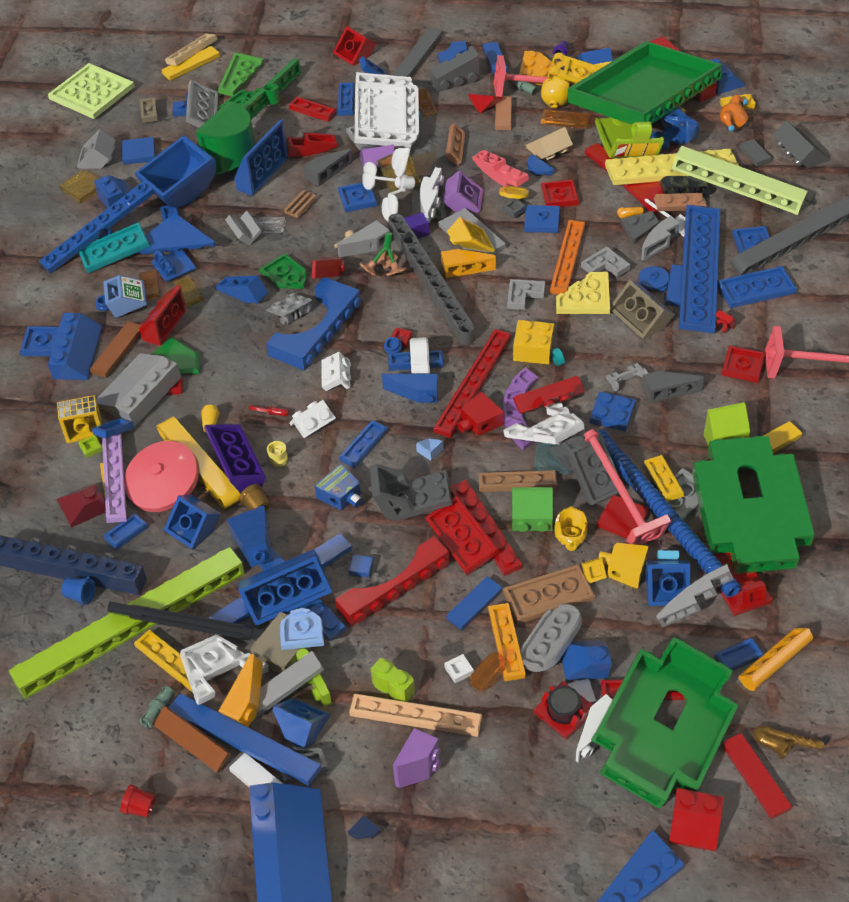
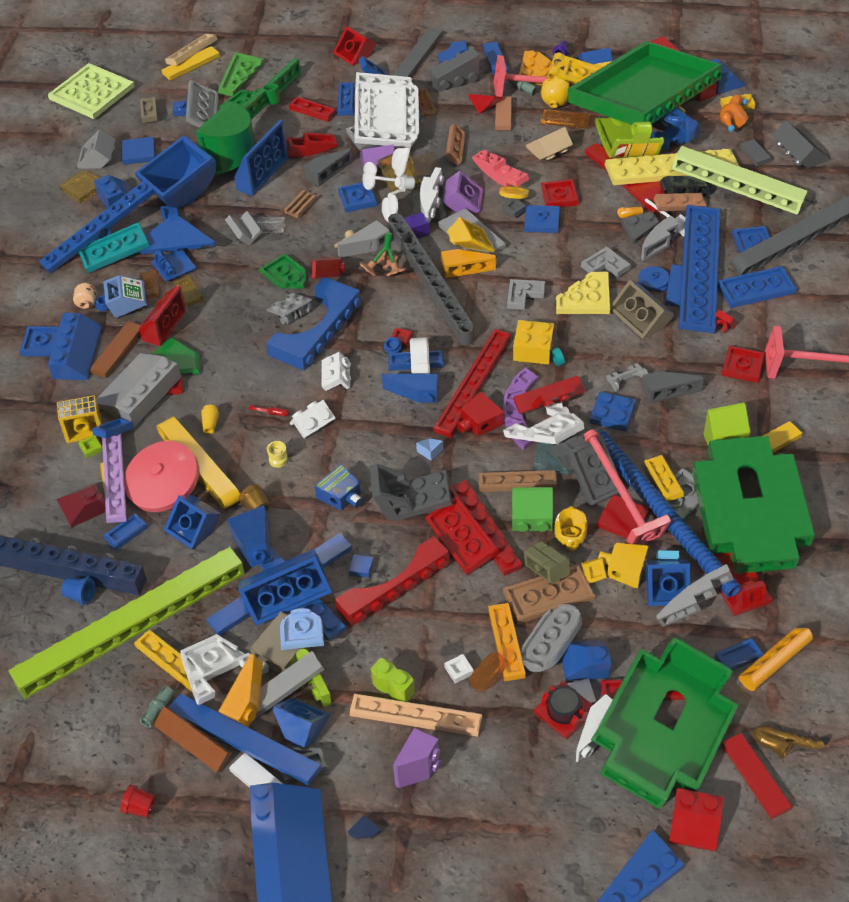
(85, 295): none -> light nougat head
(185, 621): black piece -> none
(235, 455): dark purple slope -> none
(244, 288): blue slope -> none
(363, 444): blue tile -> none
(474, 603): blue tile -> none
(537, 166): blue tile -> none
(547, 562): none -> olive brick
(567, 257): orange tile -> none

